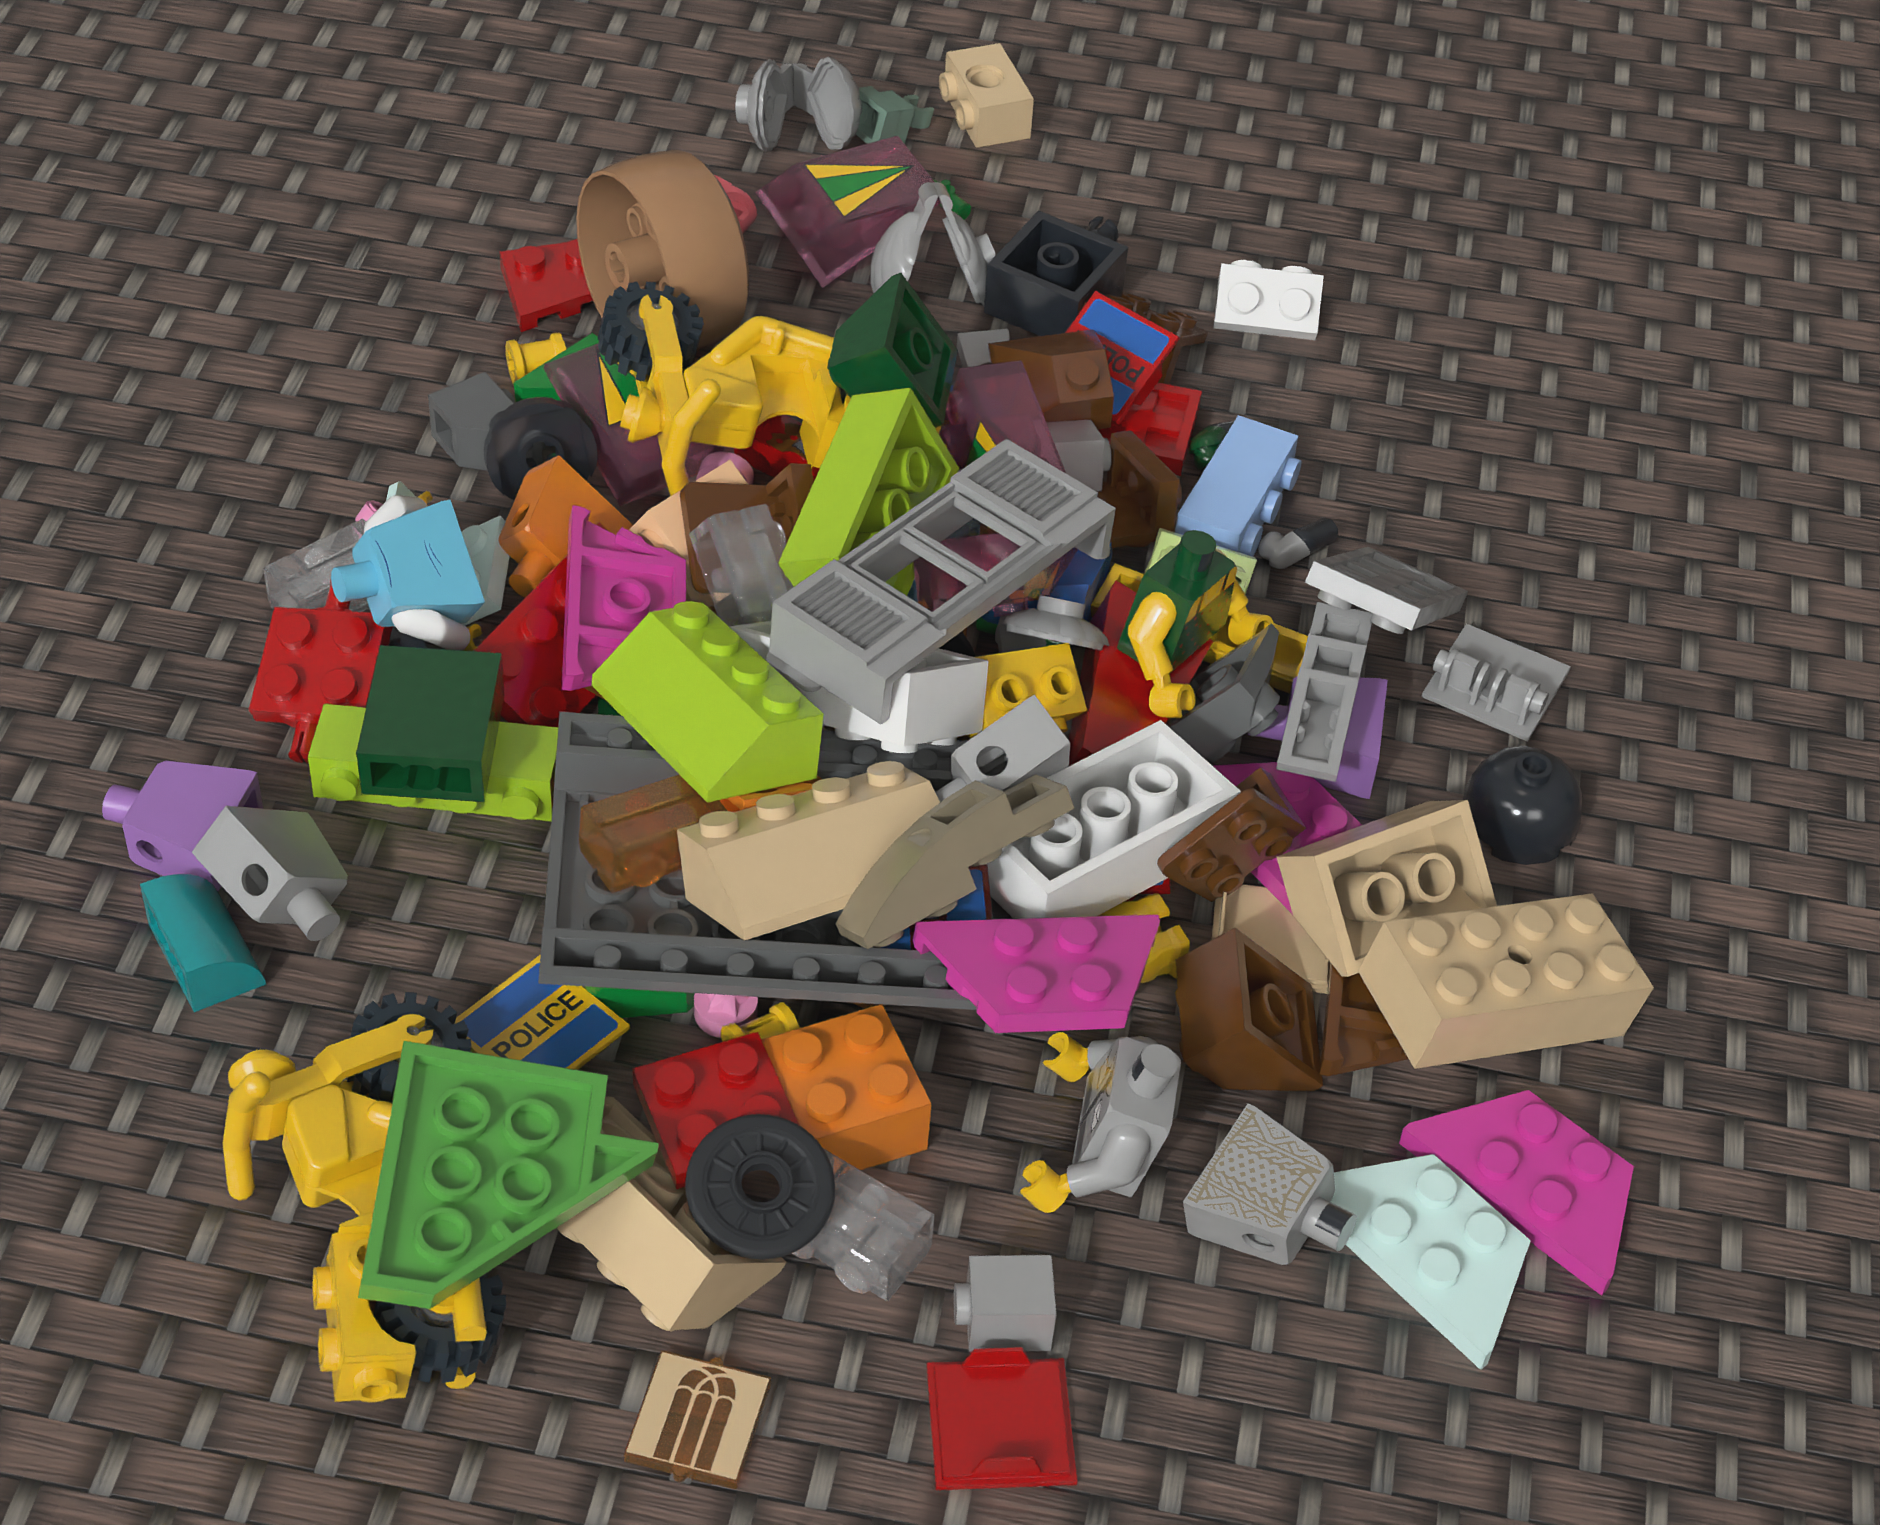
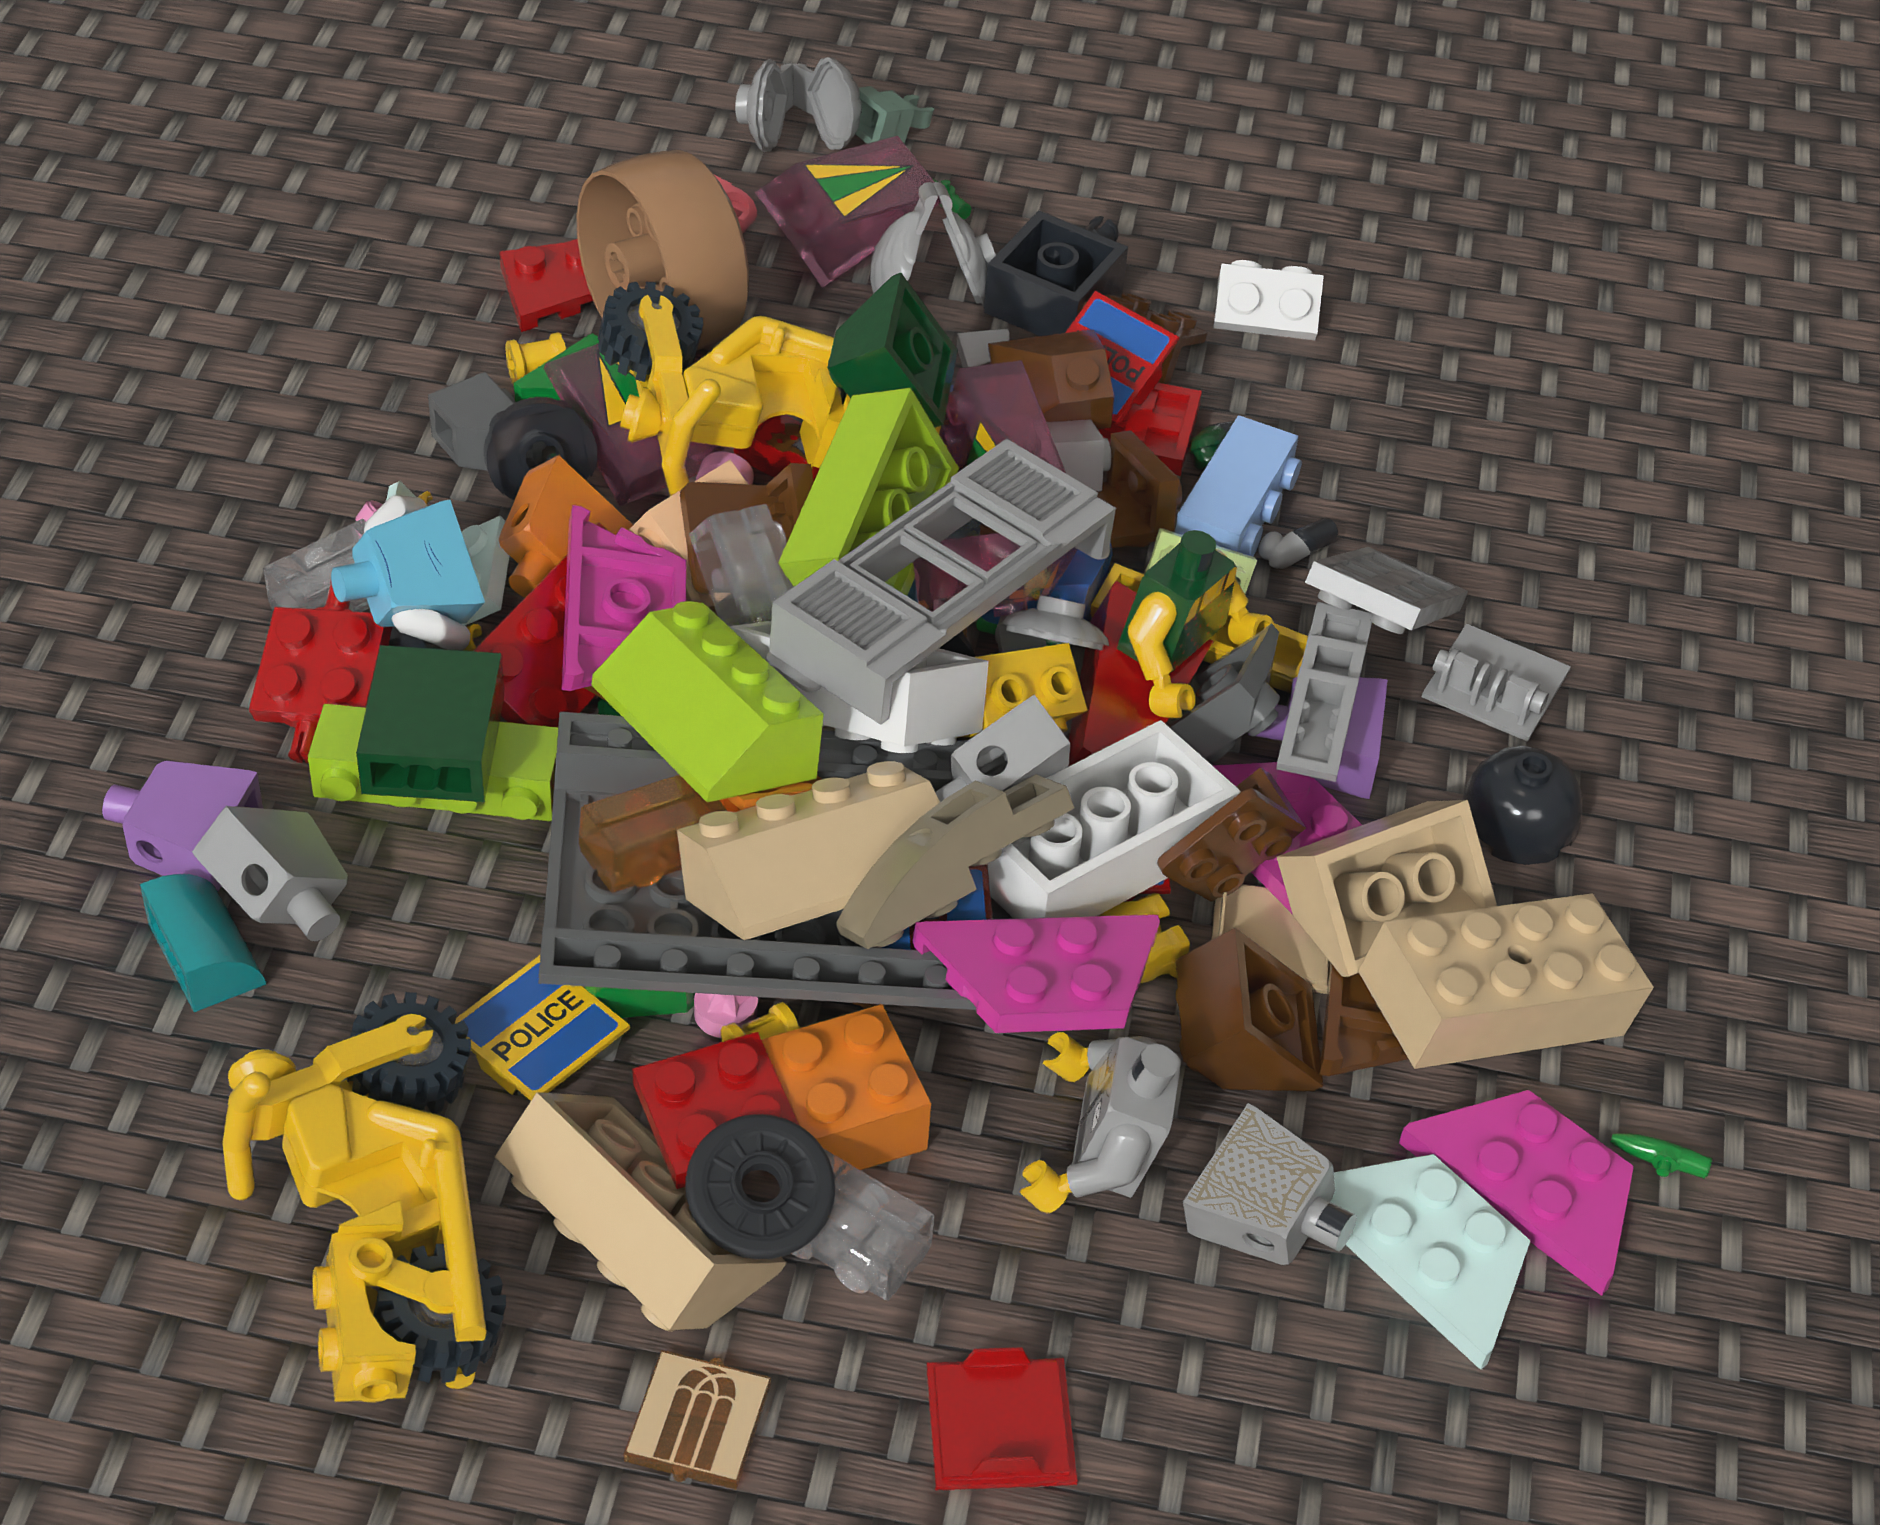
(483, 1166): bright green wing -> none
(987, 95): tan brick -> none
(1007, 1302): light grey brick -> none
(1663, 1155): none -> green helmet

